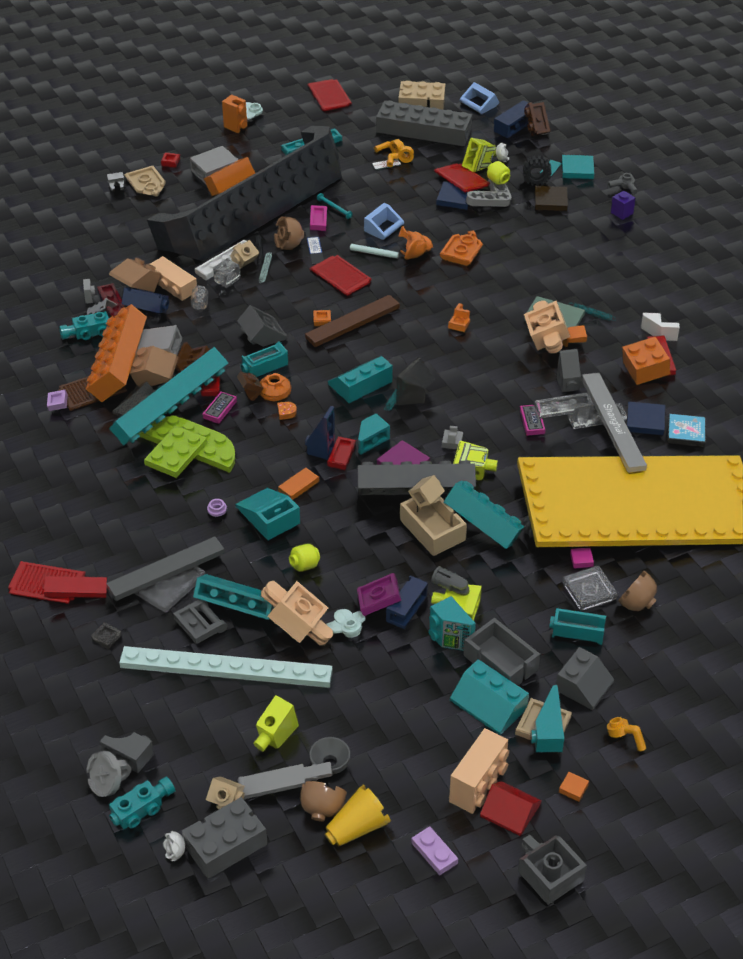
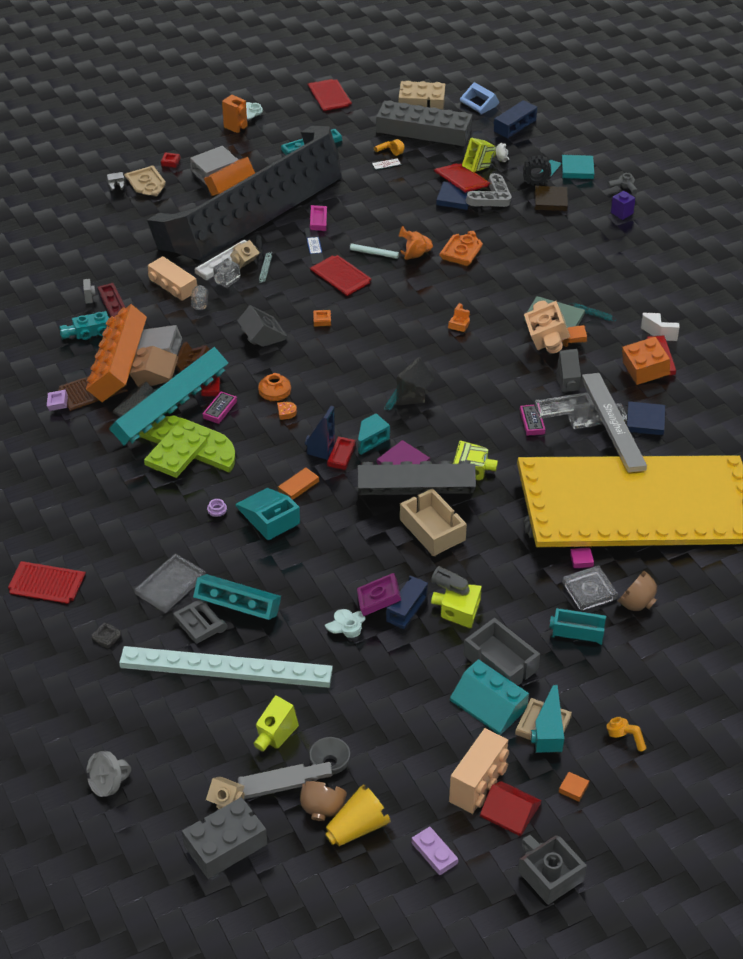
(75, 586): red tile -> none
(97, 308): light grey piece -> none
(133, 749): dark grey arch -> none
(137, 274): medium nougat slope -> none
(139, 802): teal brick -> none
(145, 300): dark blue window -> none
(165, 568): dark grey tile -> none
(174, 845): white plate -> none
(251, 384): reddish brown bracket -> none
(265, 360): teal window -> none
(288, 234): medium nougat cylinder -> none
(297, 612): light nougat brick -> none
(304, 557): neon yellow head -> none
(320, 197): teal axle -> none
(352, 320): reddish brown tile -> none
(363, 379): teal slope -> none
(377, 217): light blue tile -> none
(406, 158): light orange plate -> none
(426, 491): tan brick -> none
(450, 624): teal slope -> none
(451, 438): light grey tile -> none
(484, 514): teal brick -> none
(498, 173): neon yellow head -> none
(537, 118): reddish brown bracket -> none
(584, 679): dark grey slope -> none
(686, 430): tile -> none

